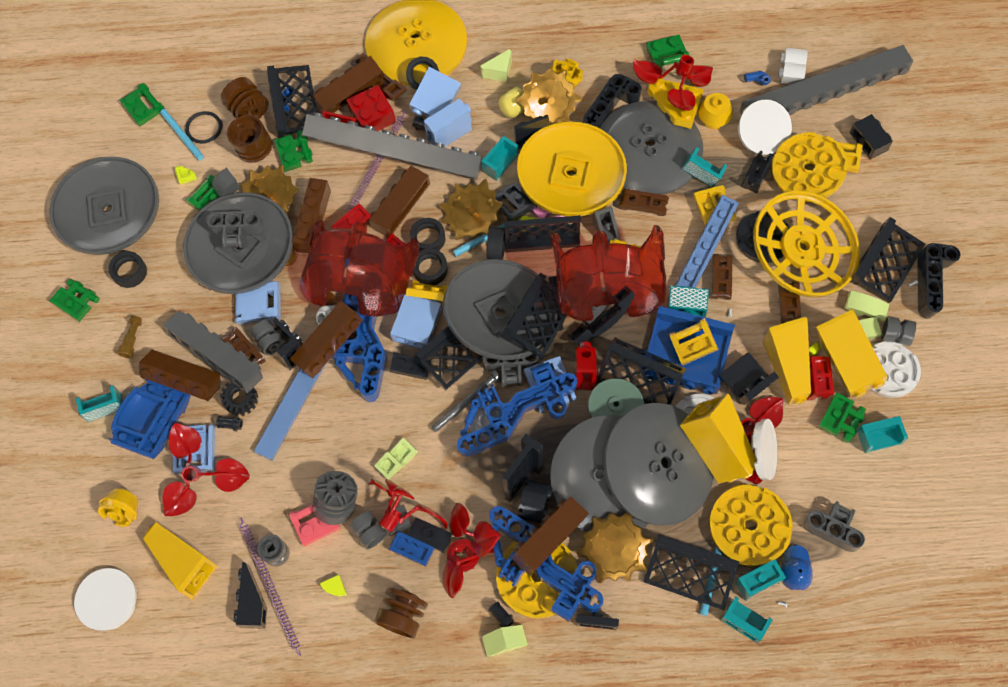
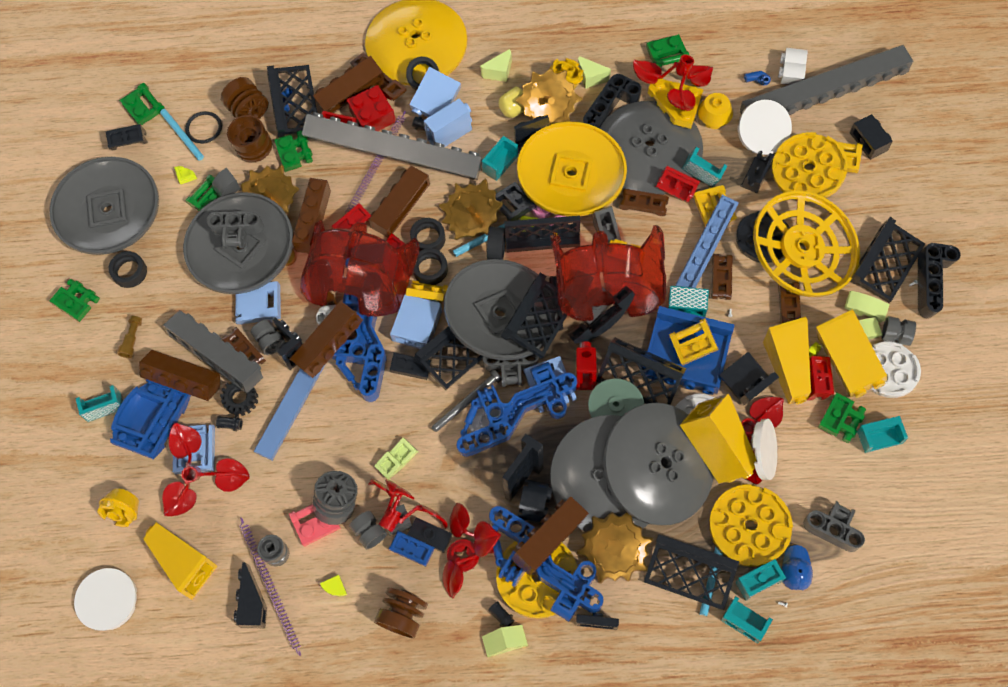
(126, 136): none -> black hinge
(593, 72): none -> yellowish green slope
(677, 184): none -> red hinge

